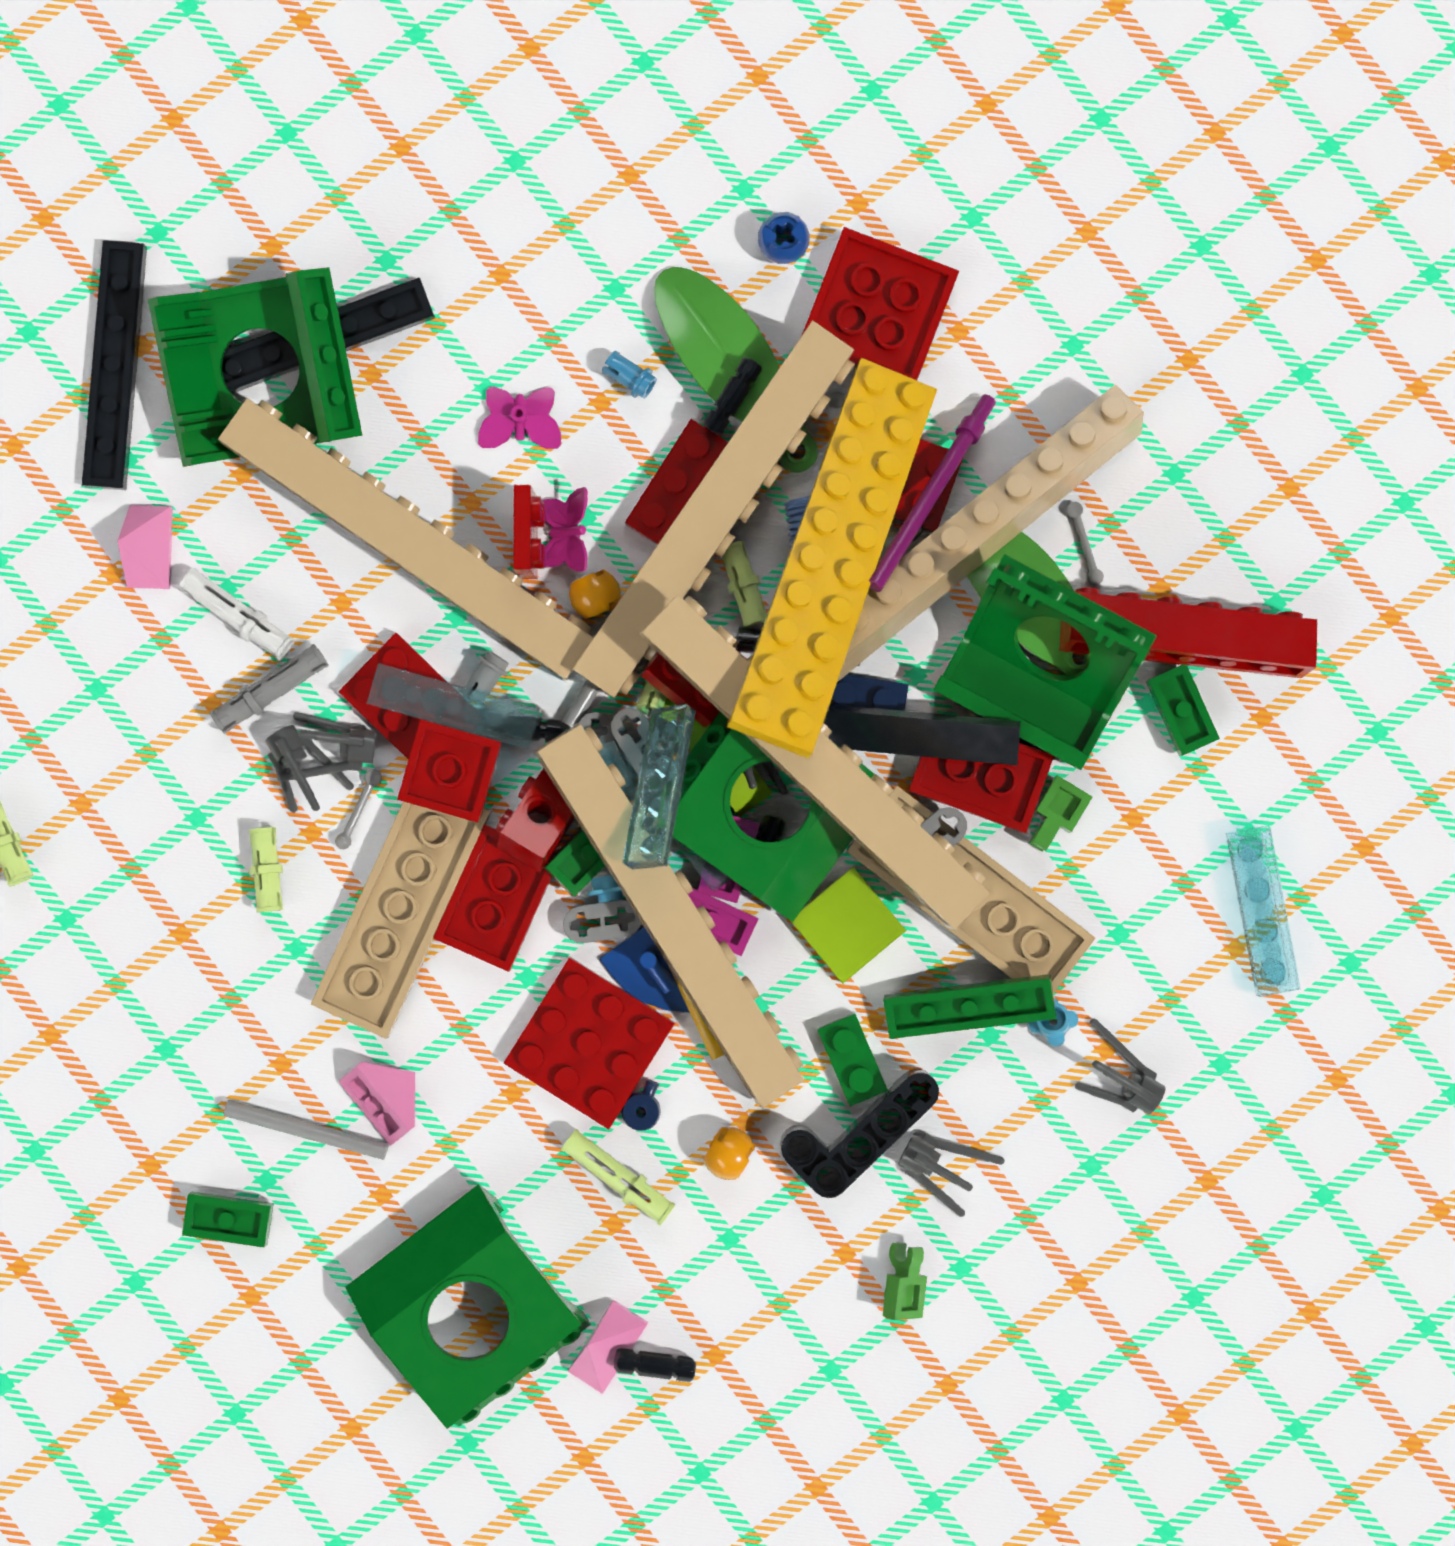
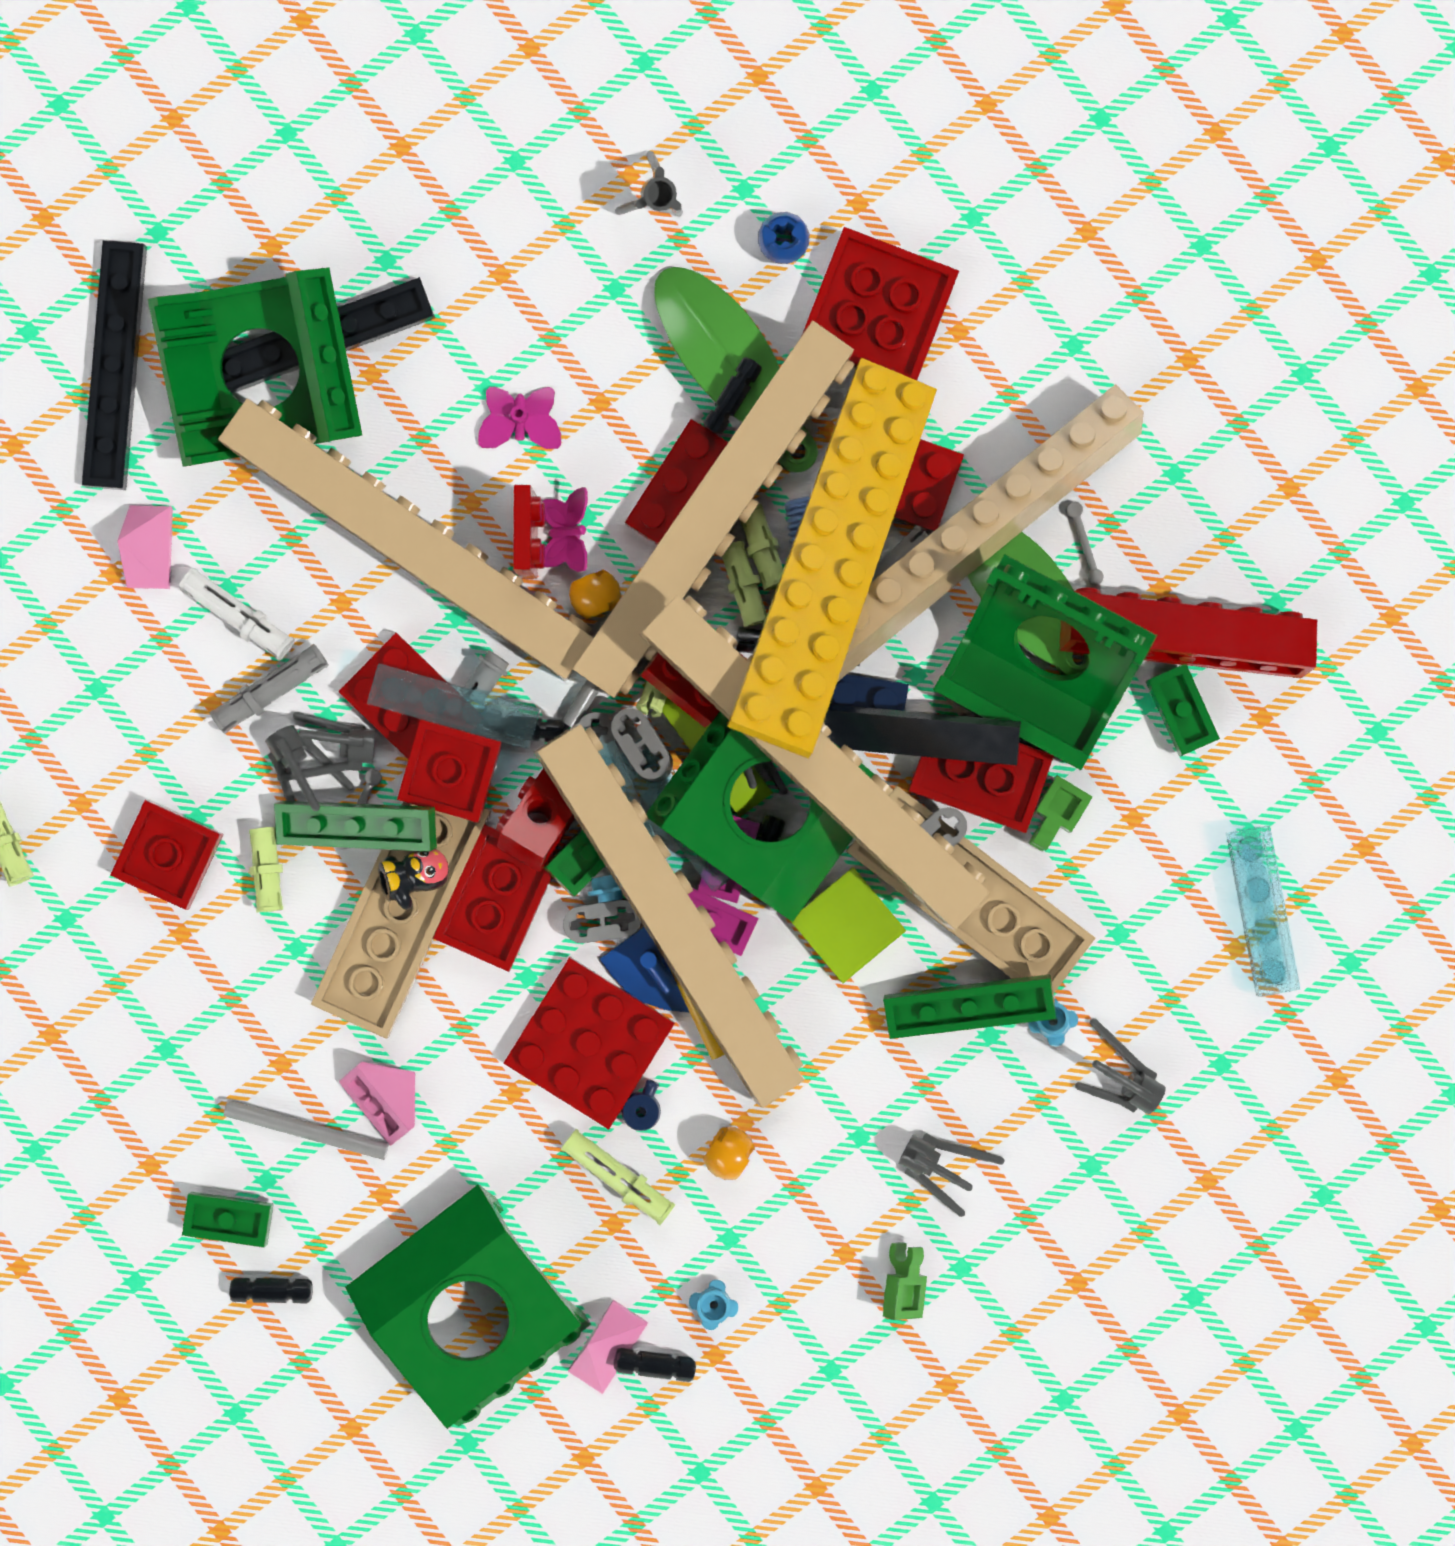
(166, 854): none -> red plate
(271, 1290): none -> black axle
(356, 826): none -> green plate
(415, 873): none -> animal
(629, 375): dark azure pin -> none
(656, 193): none -> dark grey plant
(659, 787): clear light blue plate -> none
(710, 1316): none -> medium azure plate
(763, 549): none -> yellowish green pin
(852, 1059): green plate -> none
(864, 1126): black beam -> none
(967, 434): magenta bar -> none

